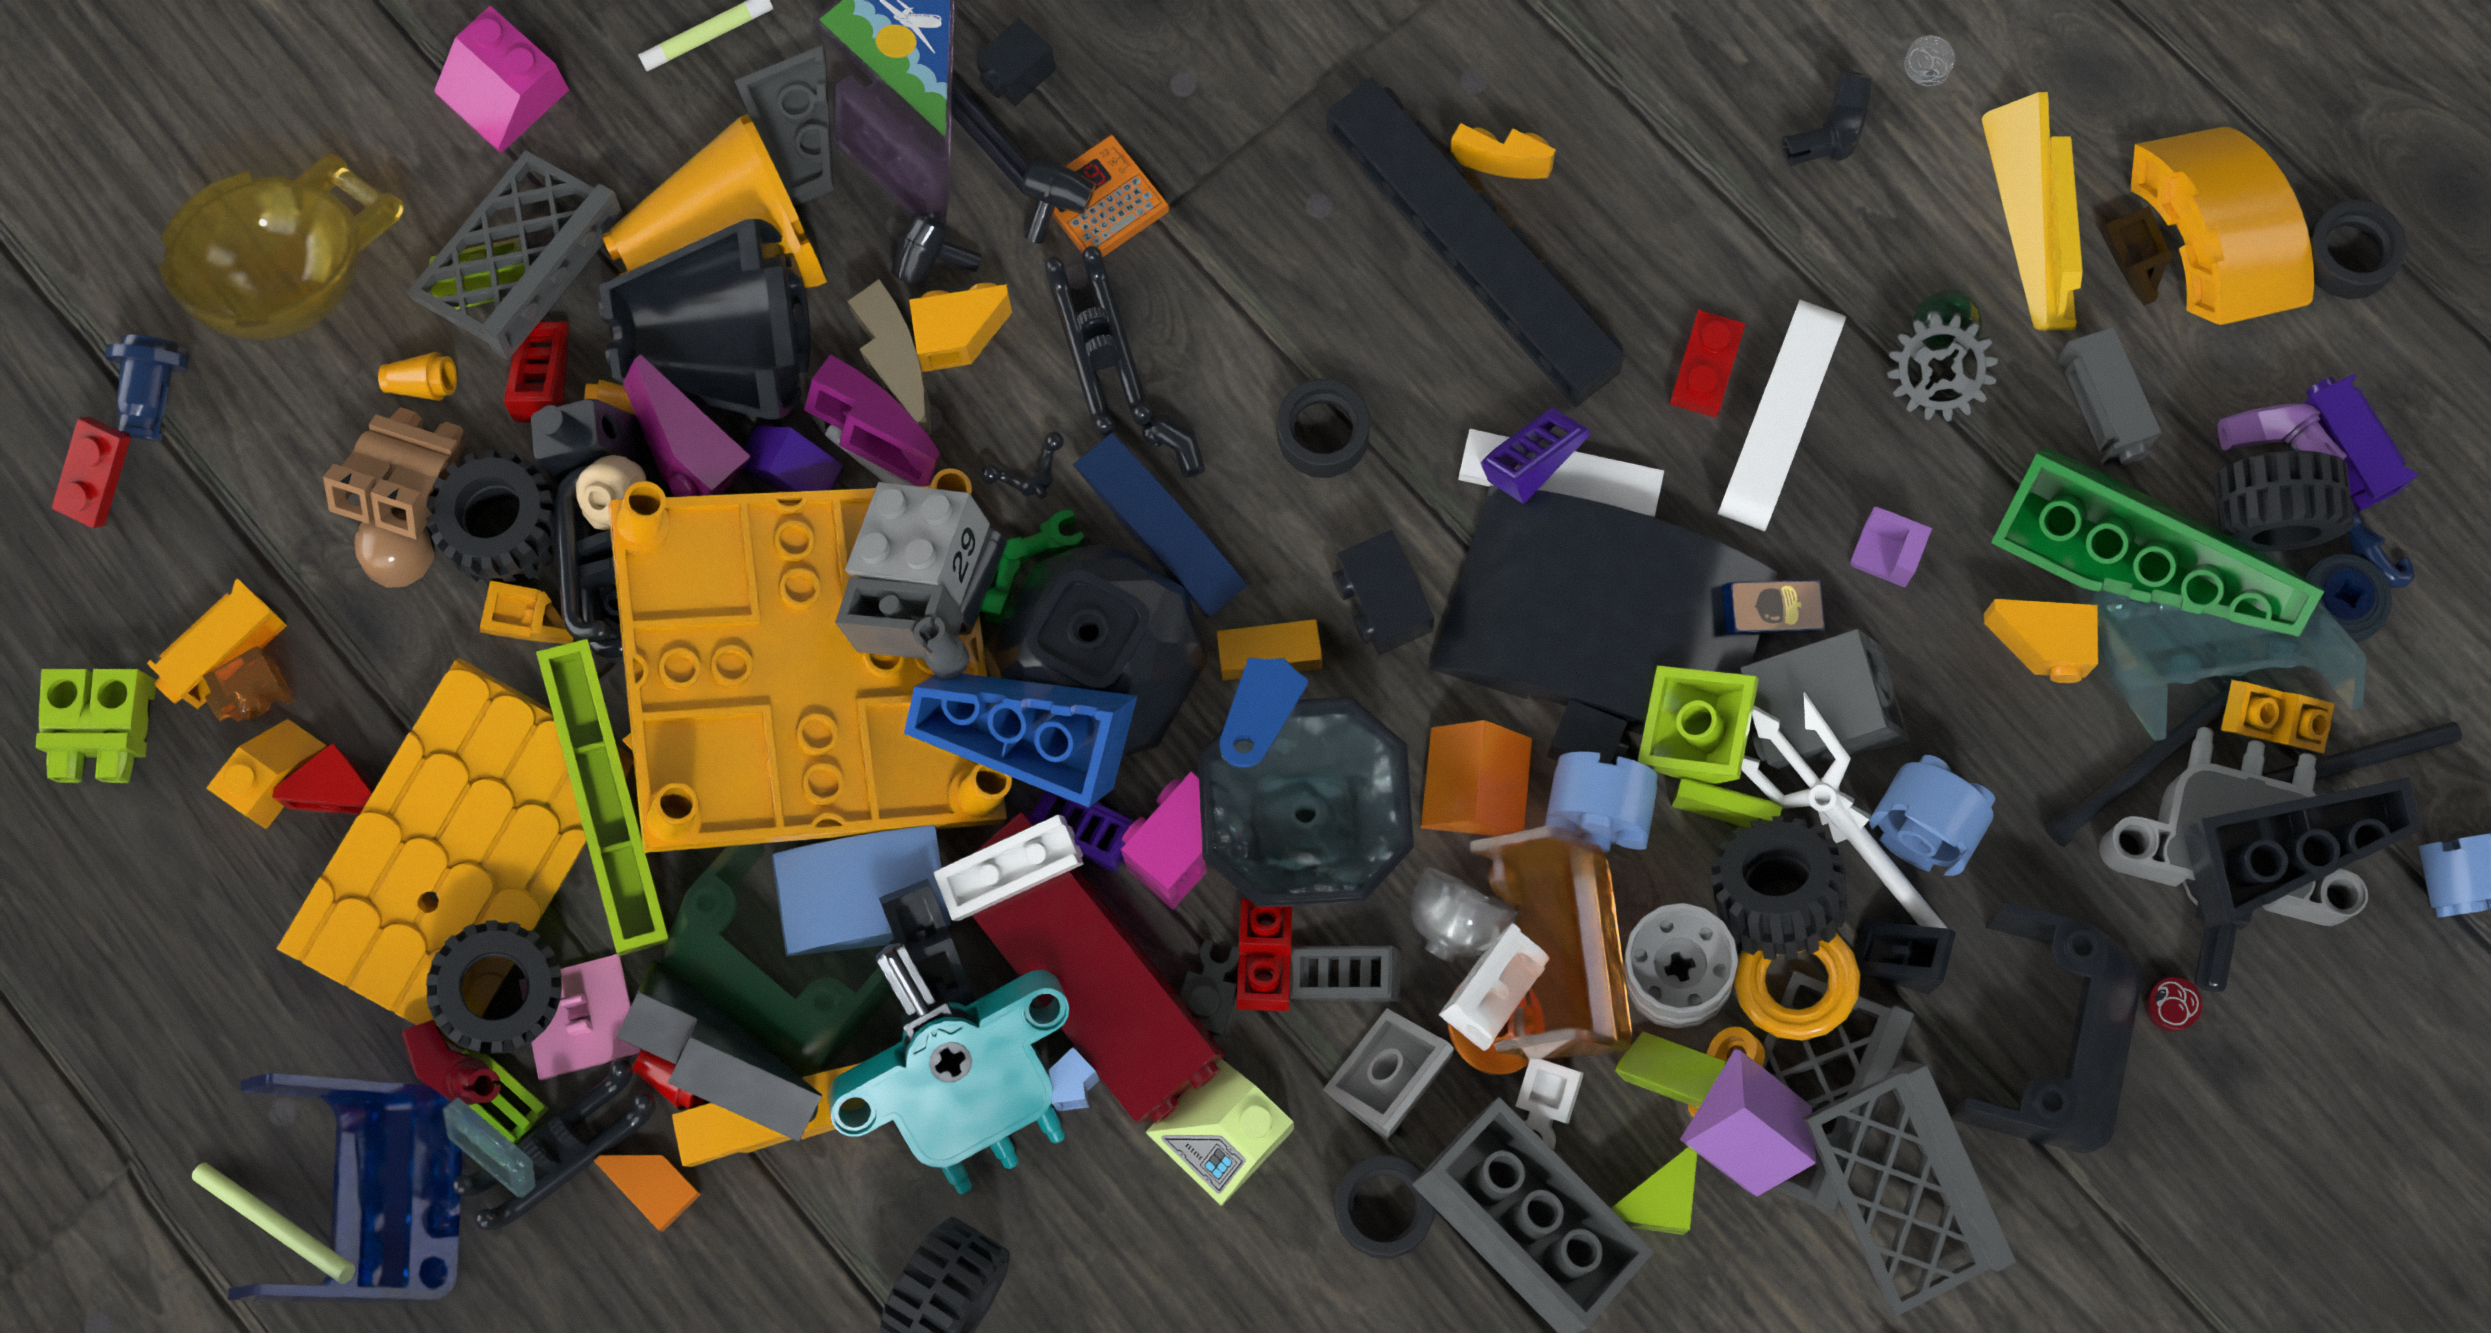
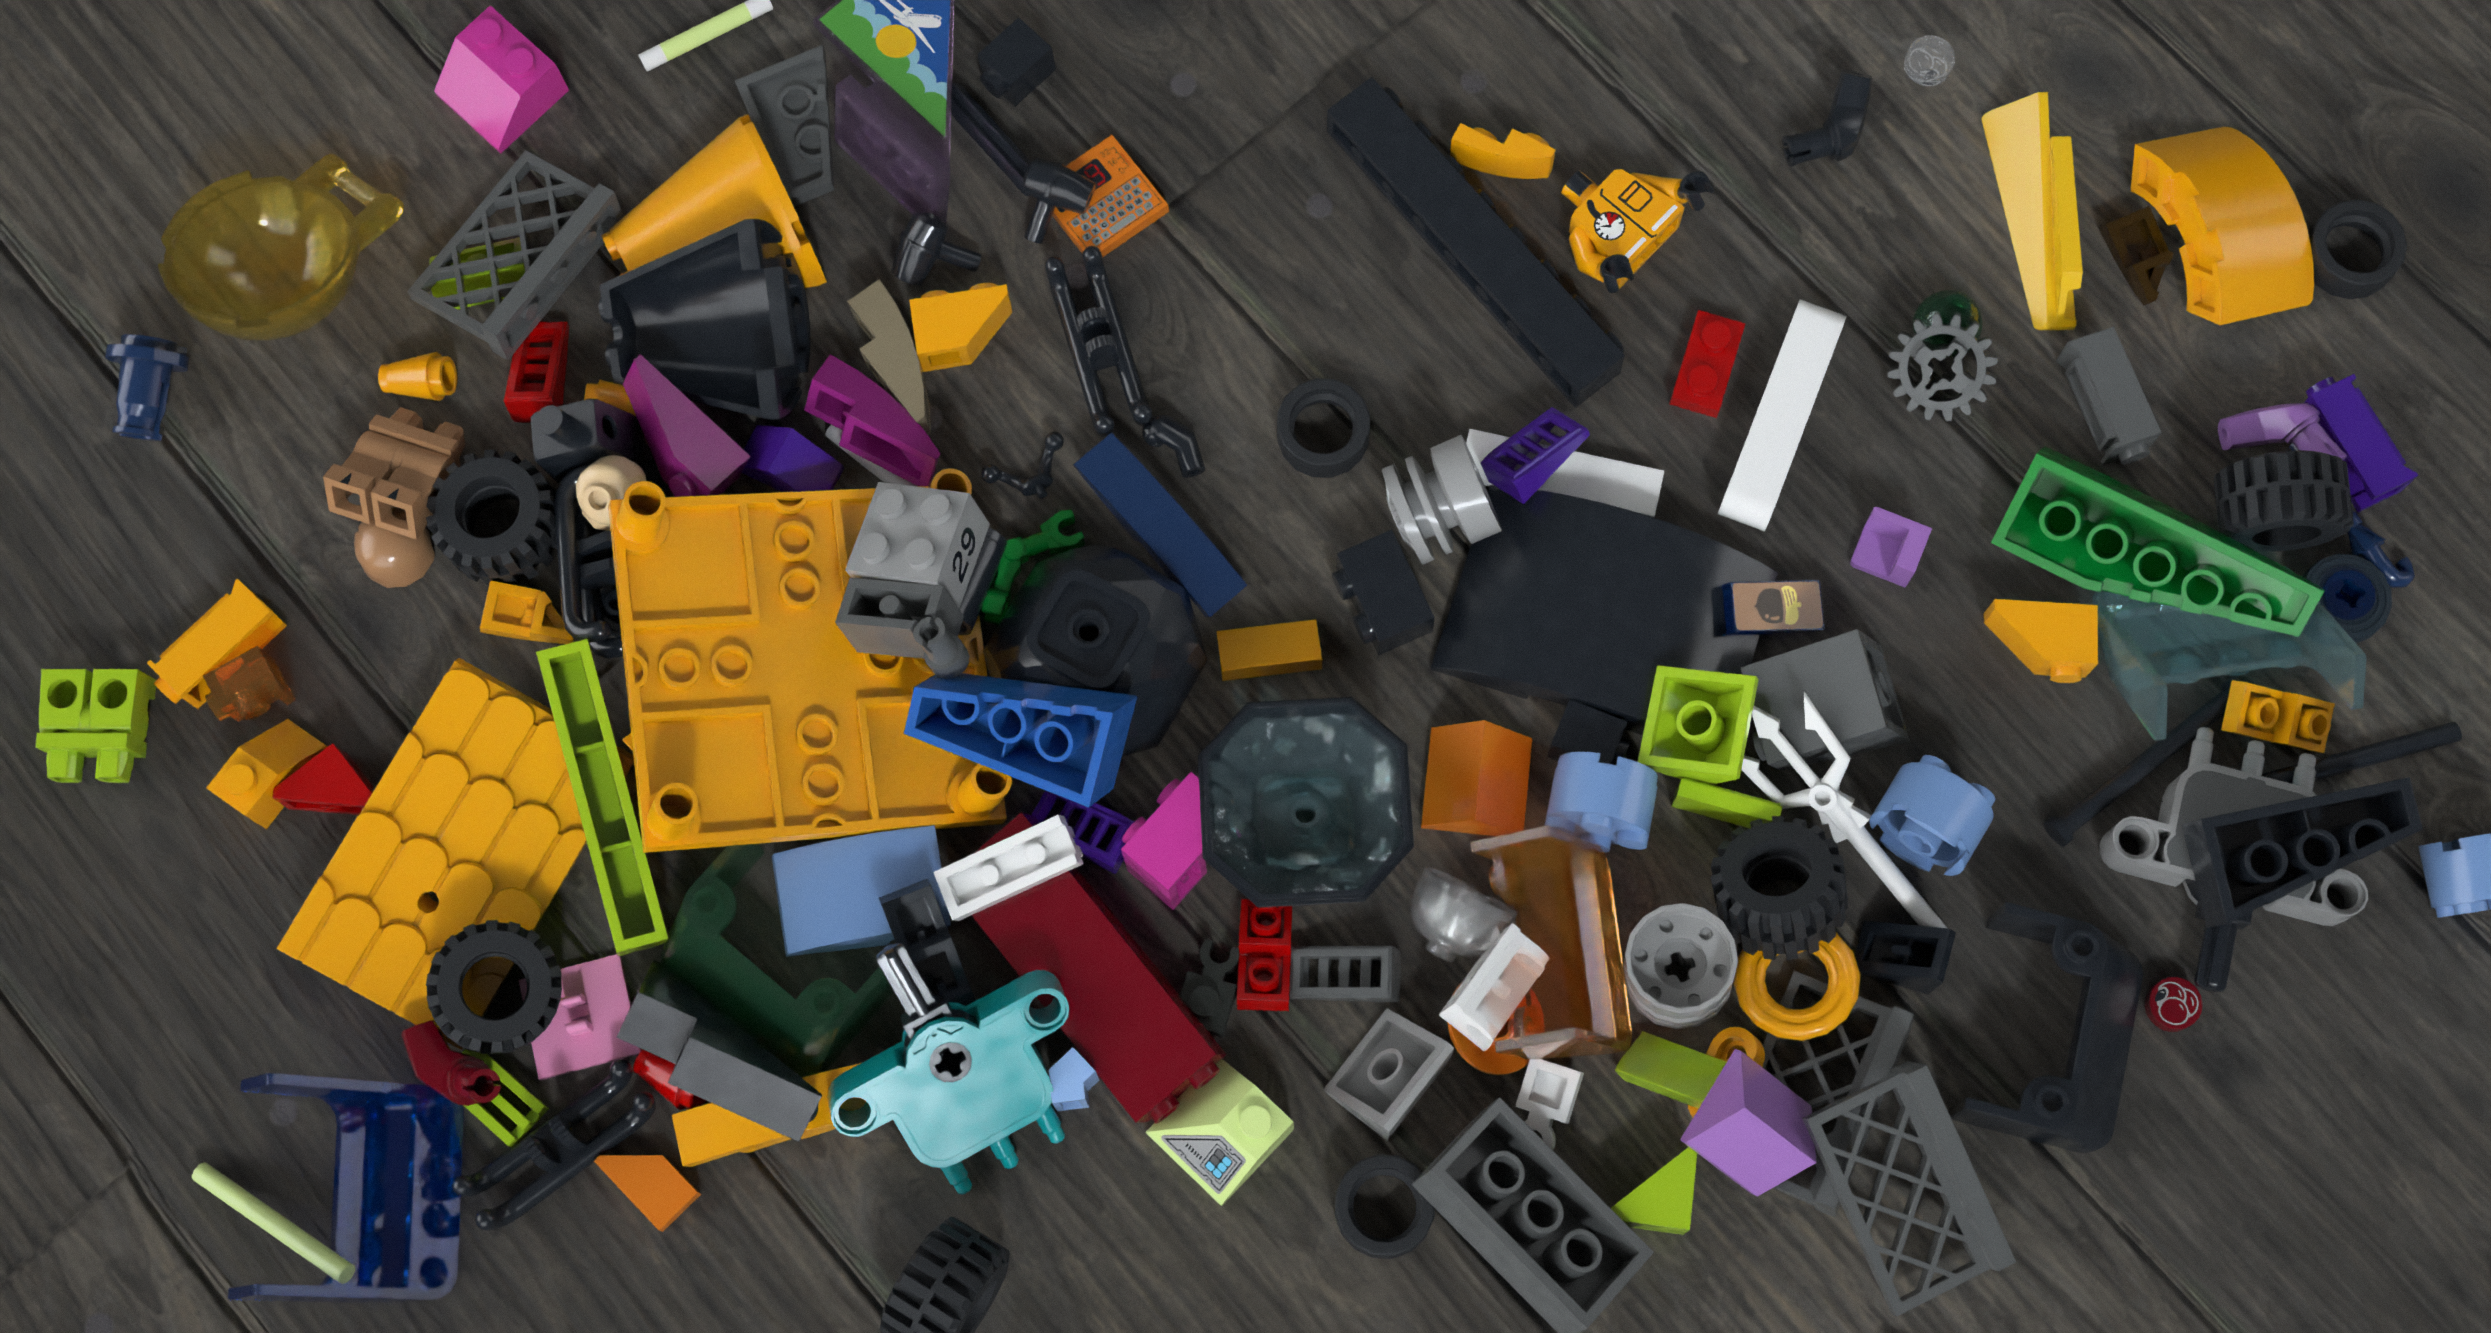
(91, 472): red plate -> none
(489, 1148): clear light blue tile -> none
(1260, 708): blue piece -> none
(1440, 500): none -> light grey wheel
(1626, 220): none -> light orange torso

